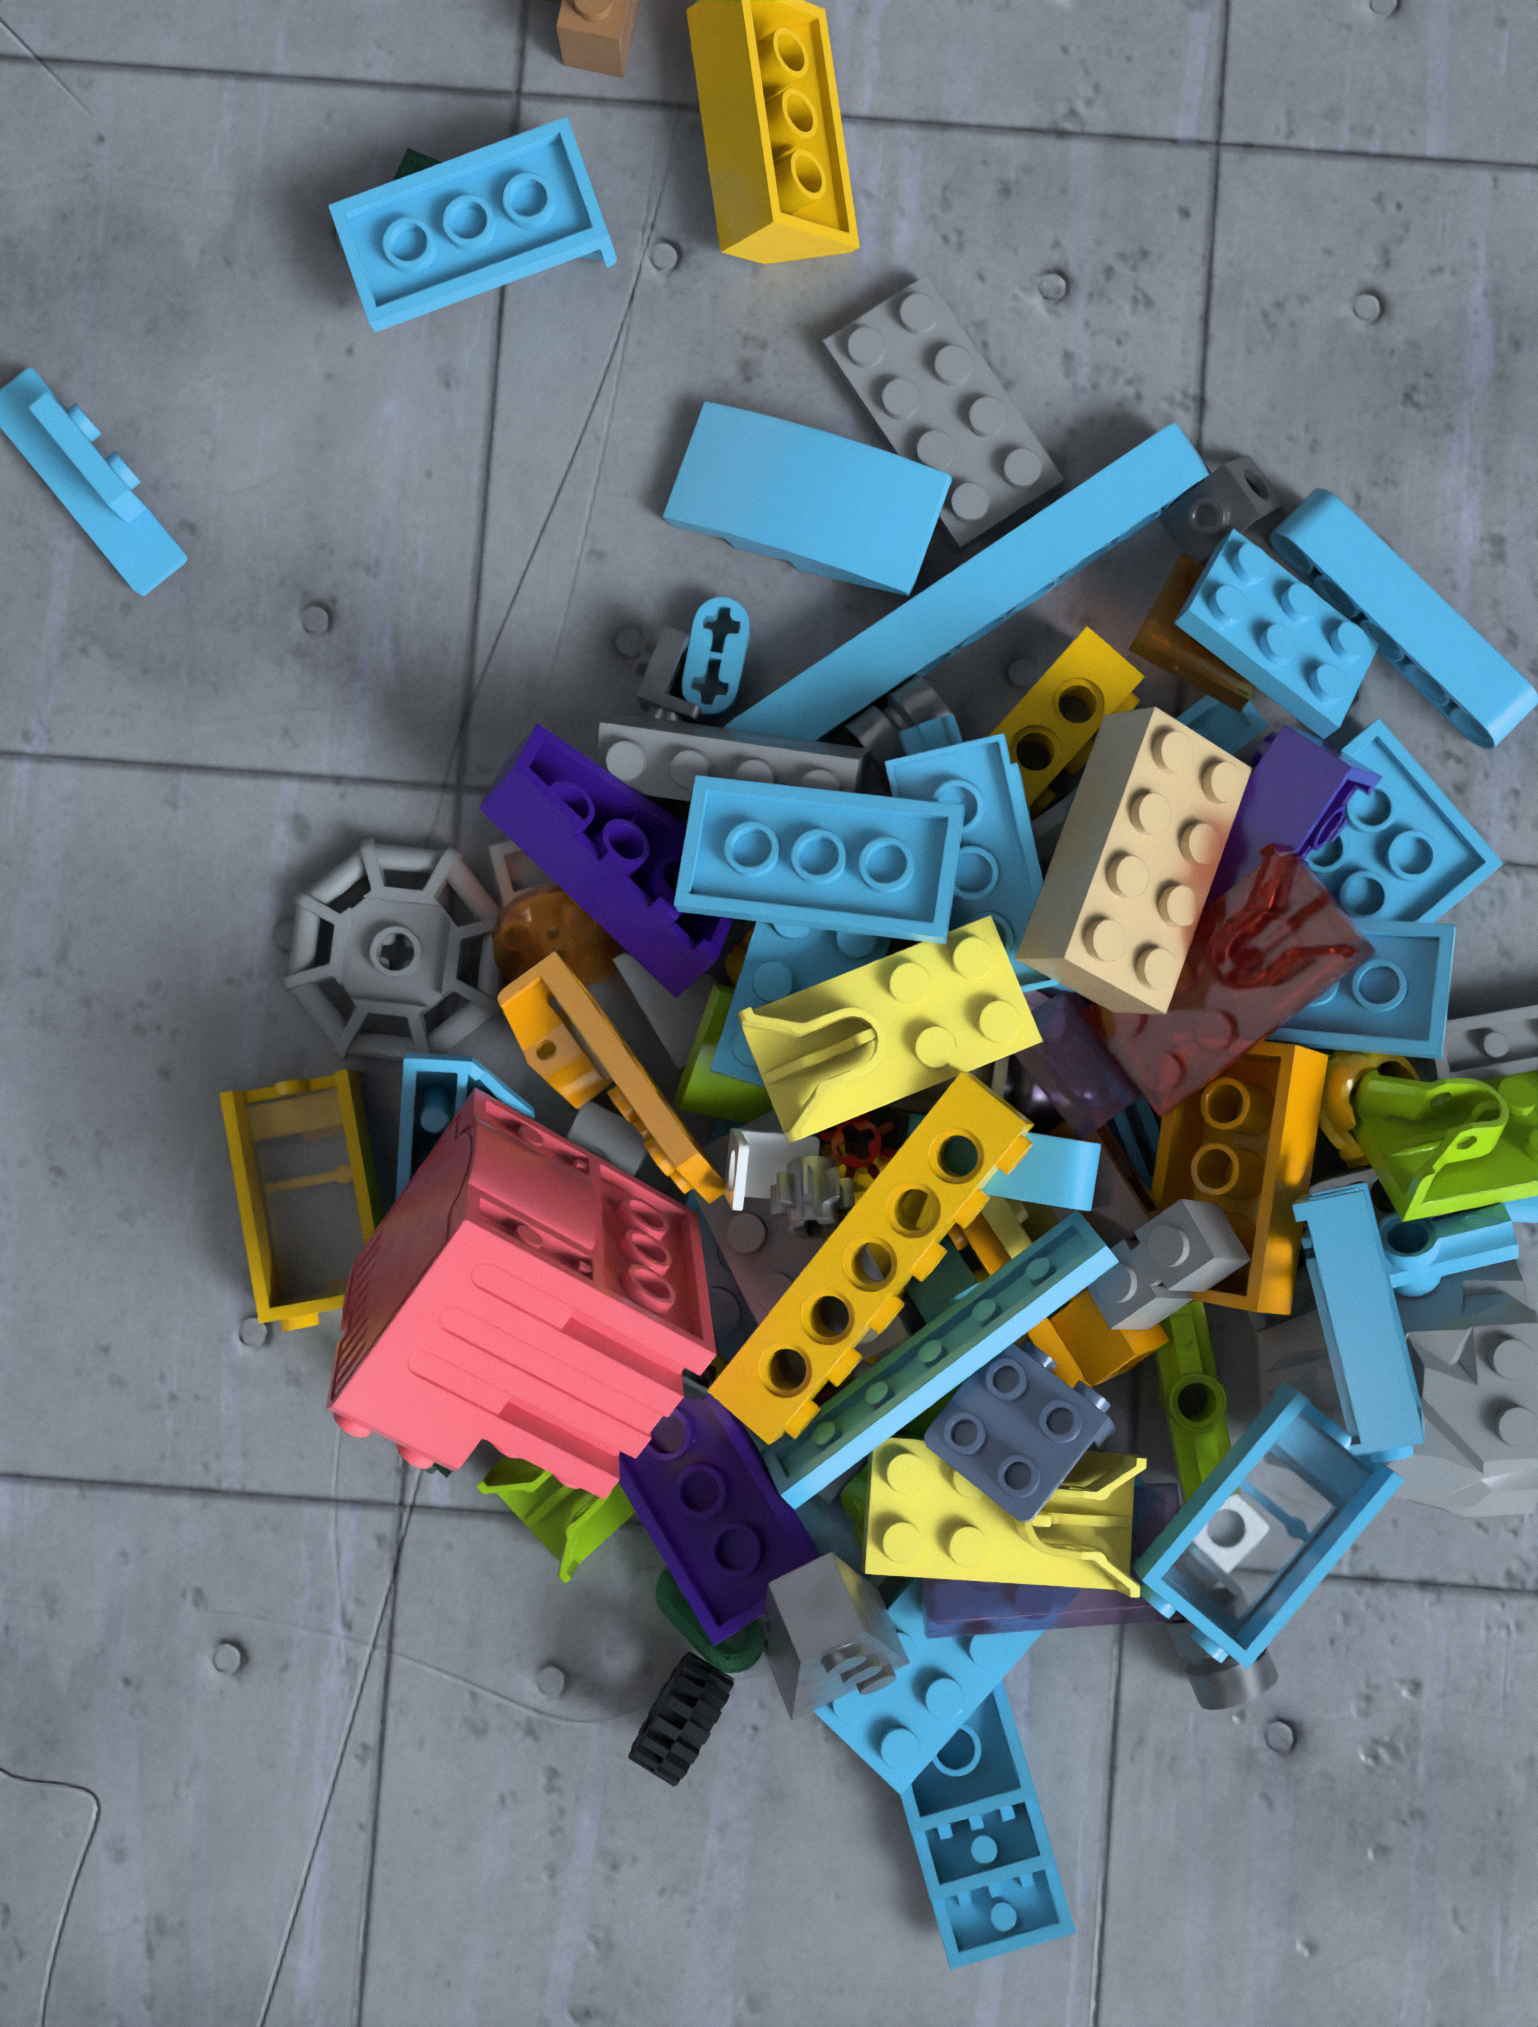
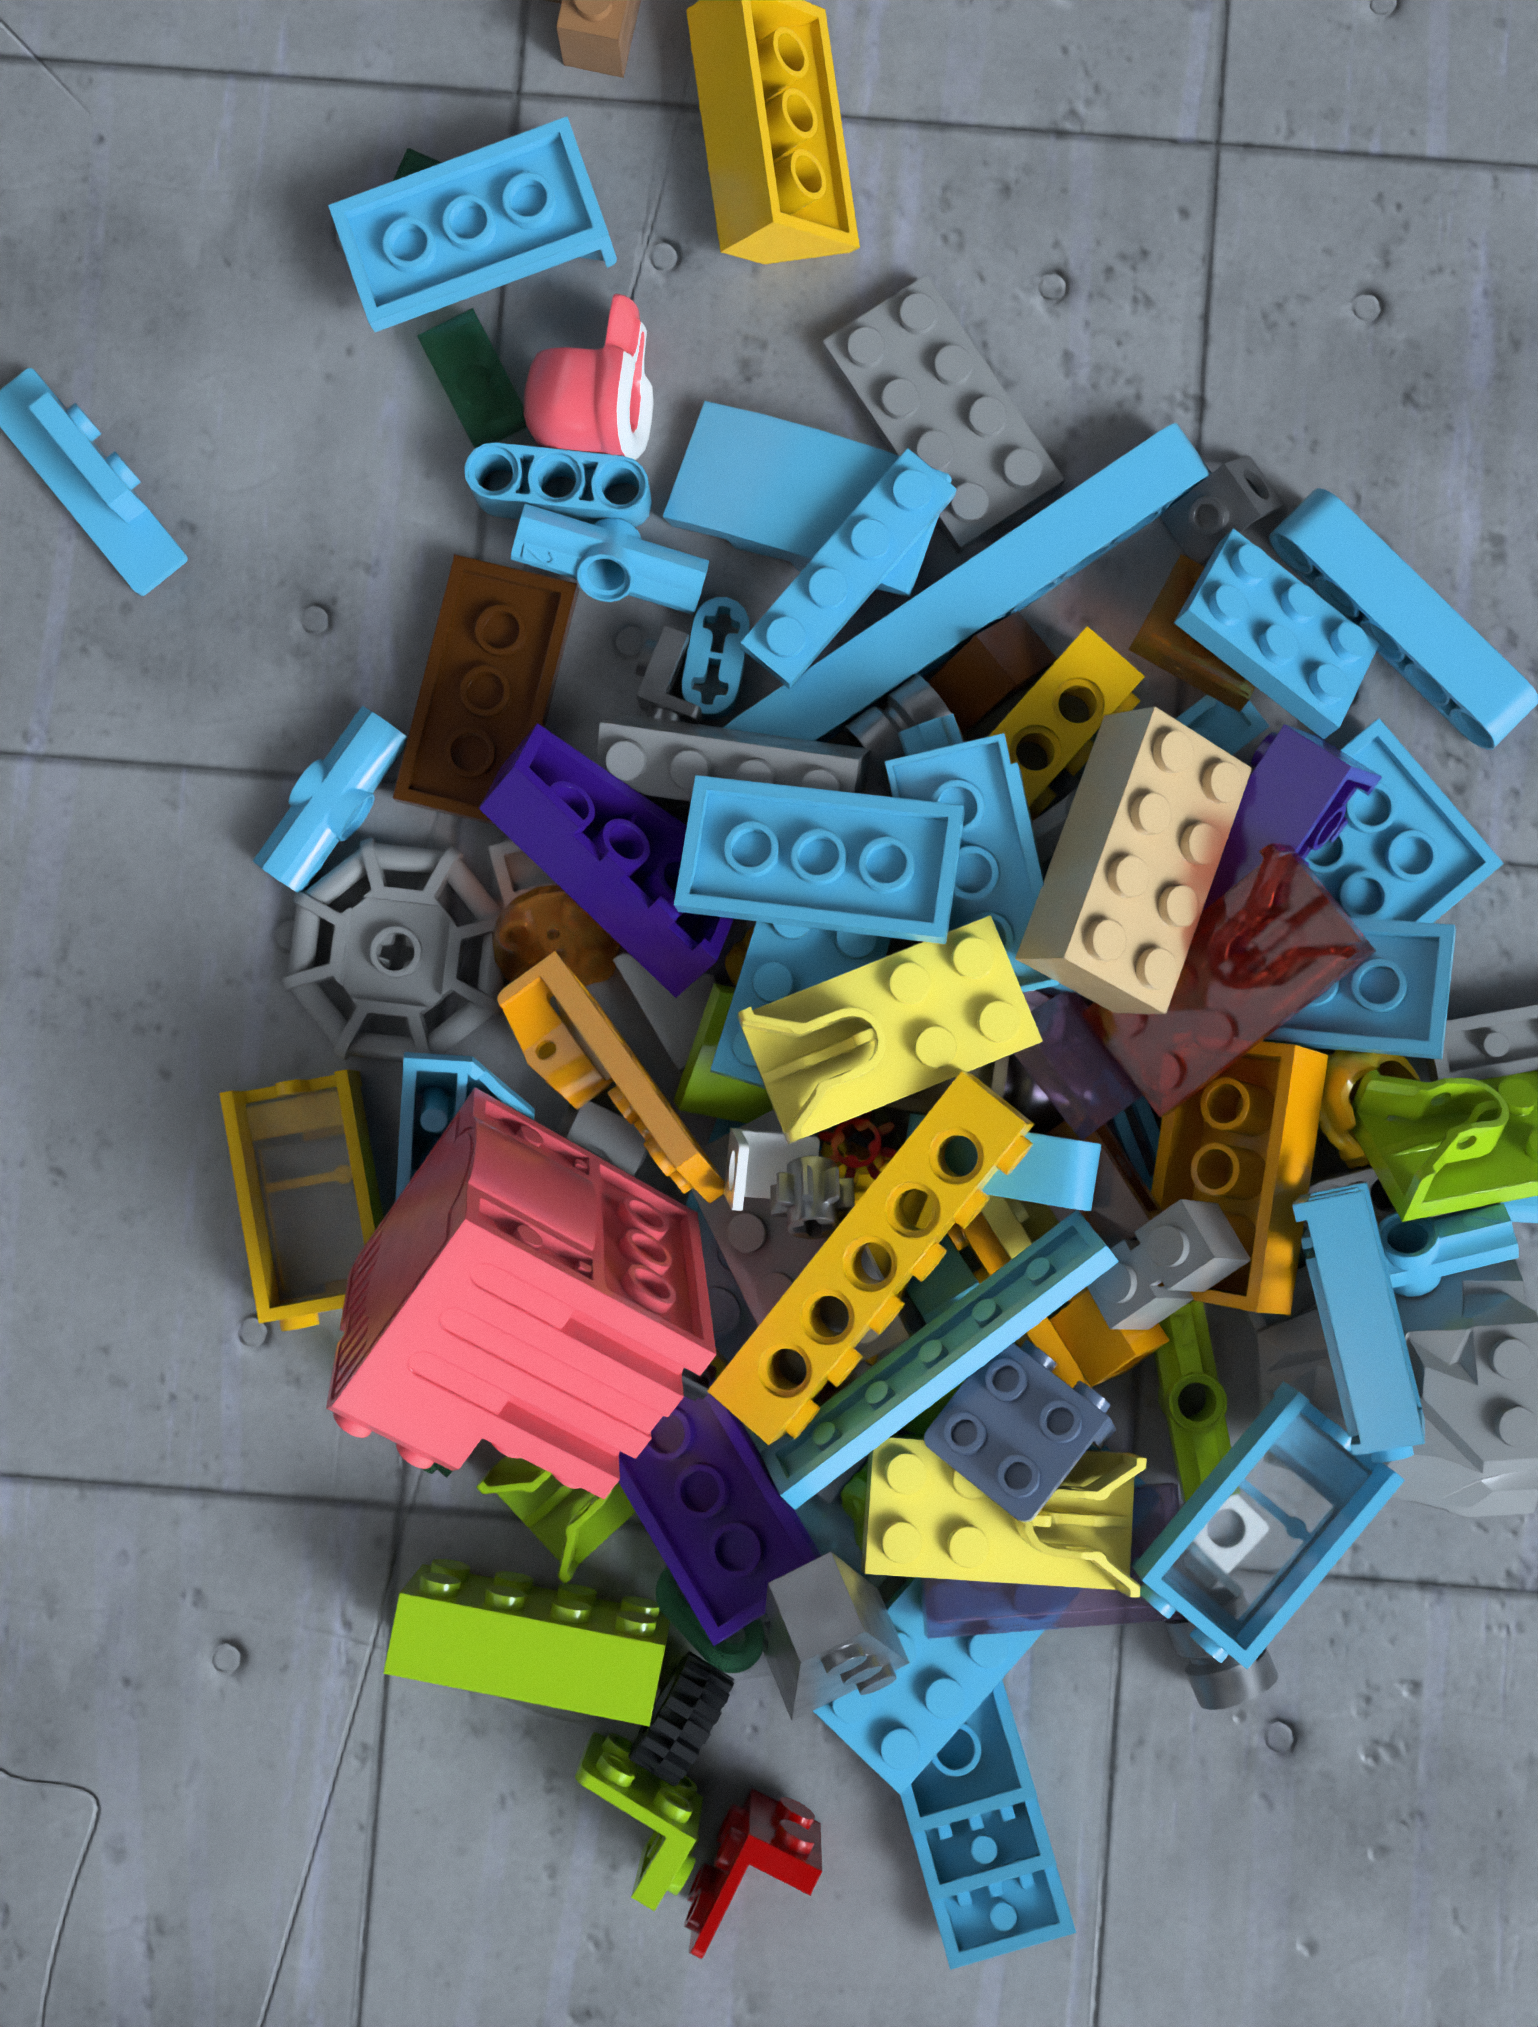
(331, 800): none -> medium azure piece
(473, 379): none -> clear green plate
(483, 682): none -> reddish brown plate
(529, 1641): none -> lime brick
(536, 466): none -> medium azure beam
(583, 552): none -> medium azure piece
(594, 395): none -> coral piece
(666, 1809): none -> lime bracket
(765, 1834): none -> red bracket
(848, 568): none -> medium azure plate
(991, 670): none -> reddish brown slope

